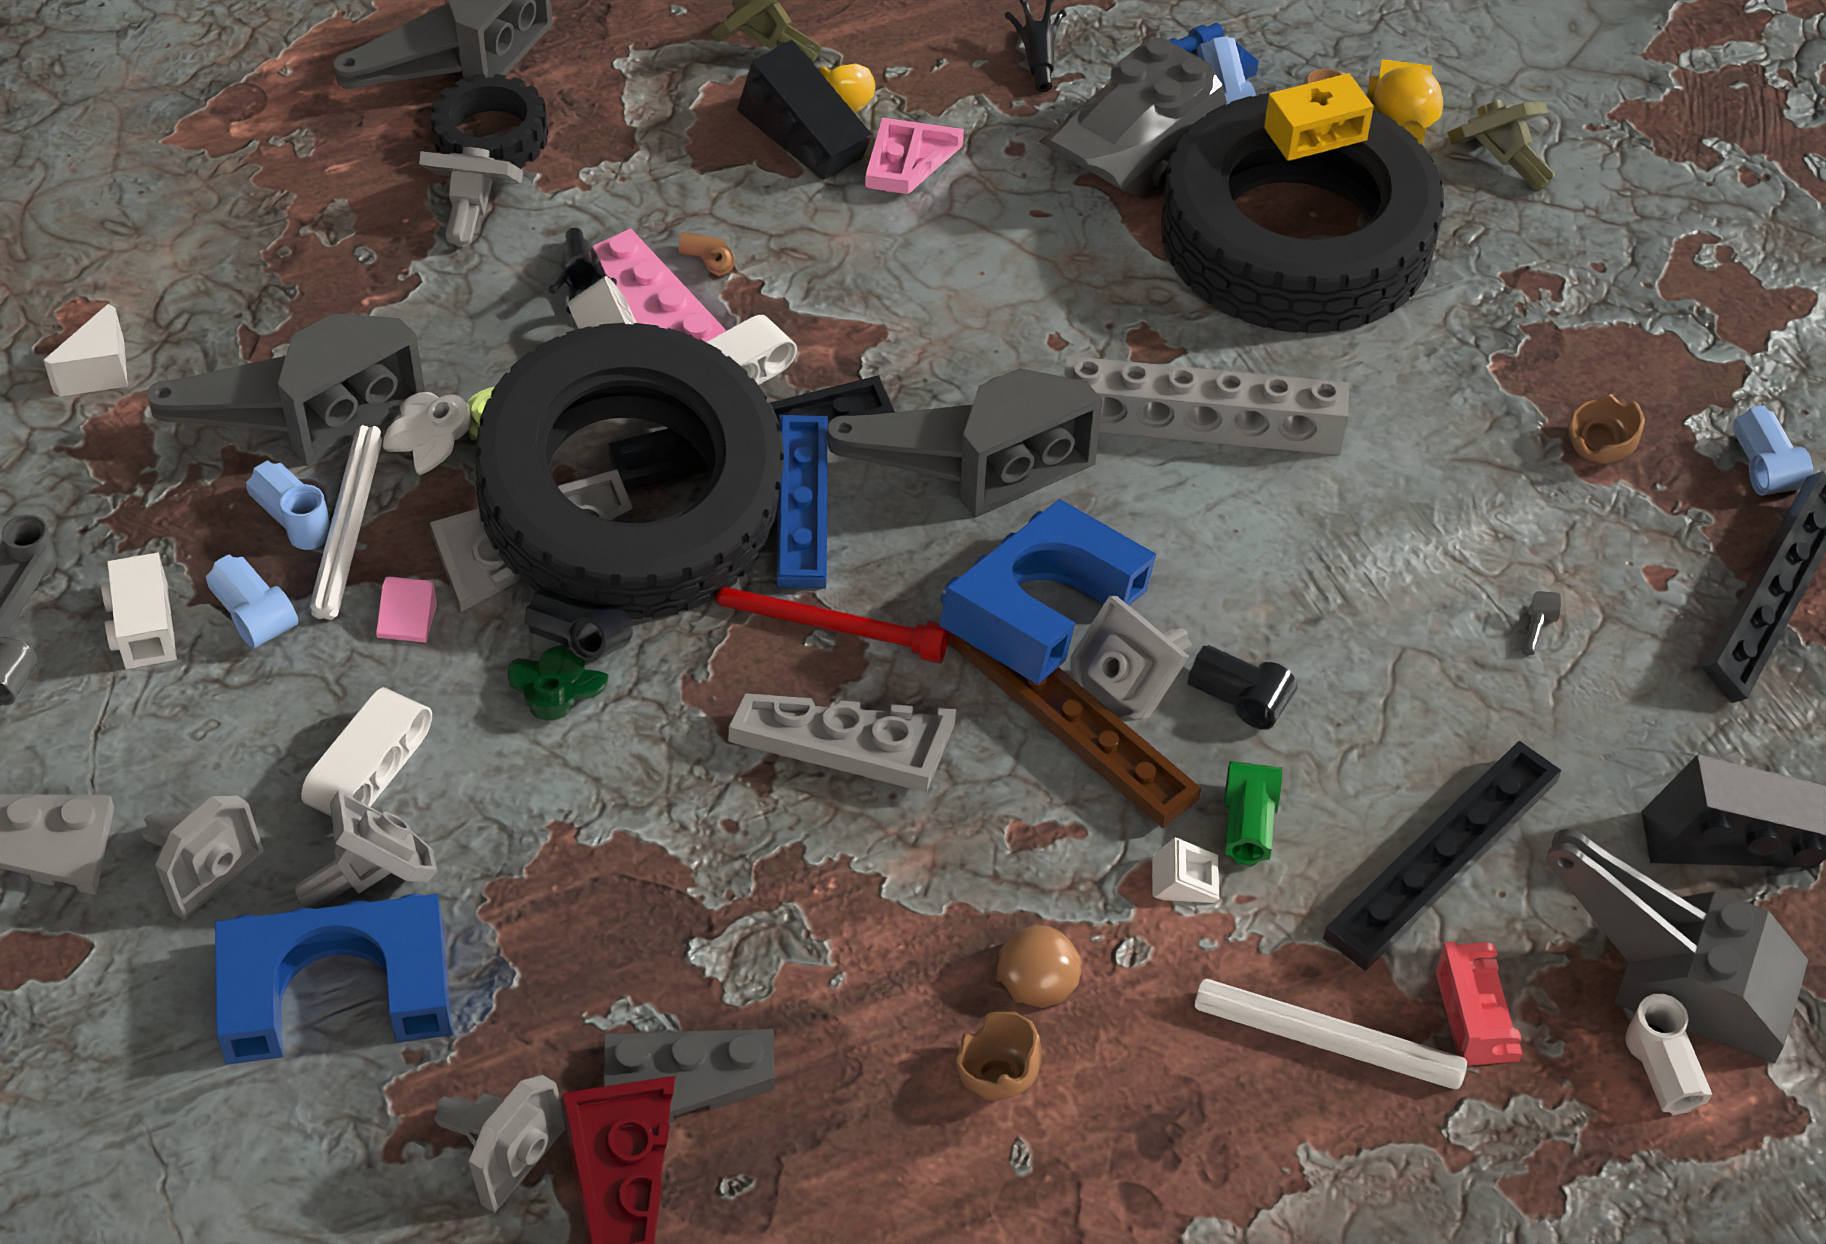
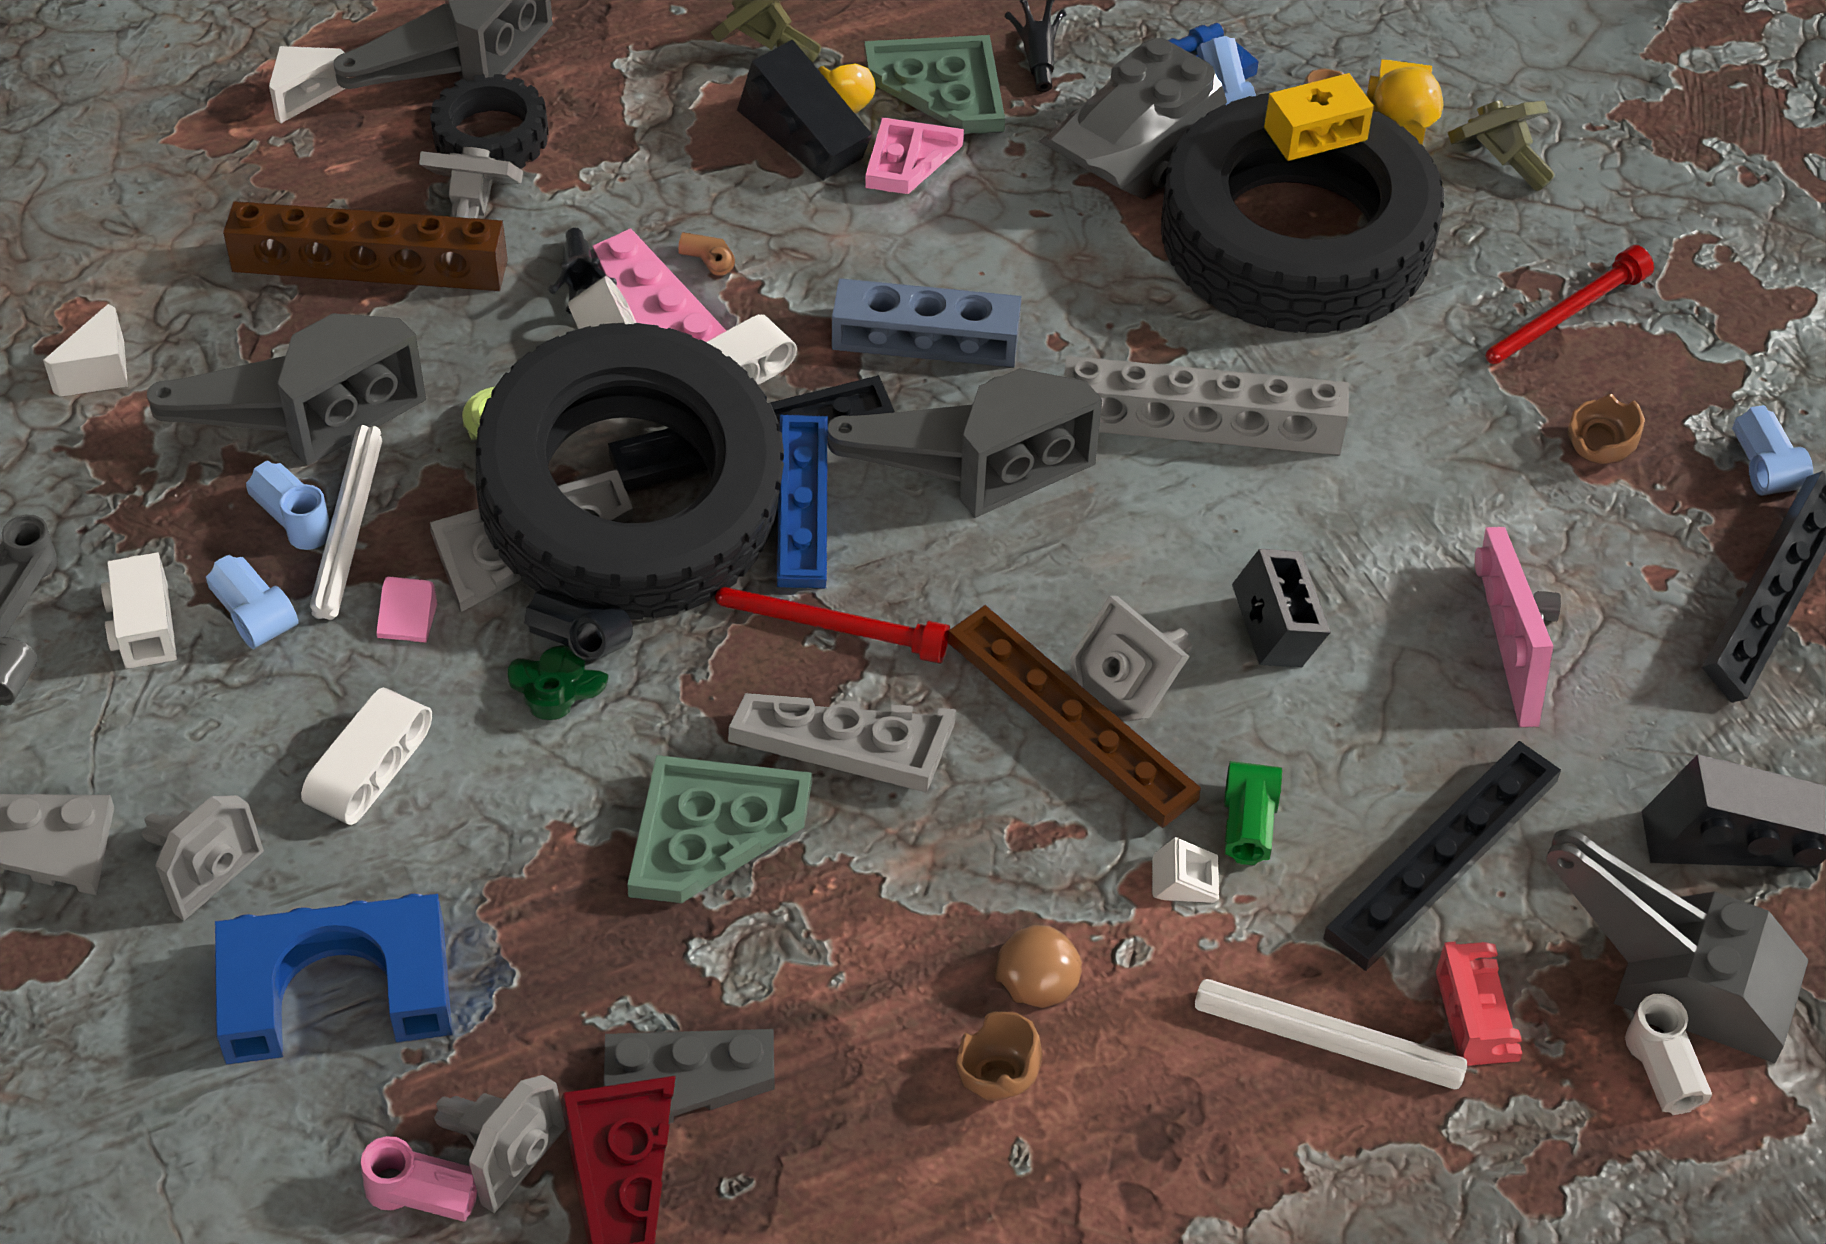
(302, 79): none -> white slope
(366, 246): none -> reddish brown brick
(366, 851): light grey piece -> none
(423, 1183): none -> bright pink piece
(428, 428): white plate -> none
(709, 822): none -> sand green plate
(926, 322): none -> sand blue brick
(942, 78): none -> sand green plate
(1055, 545): blue arch -> none
(1255, 692): black piece -> none
(1280, 608): none -> black brick
(1517, 624): none -> bright pink wing
(1629, 268): none -> red piece

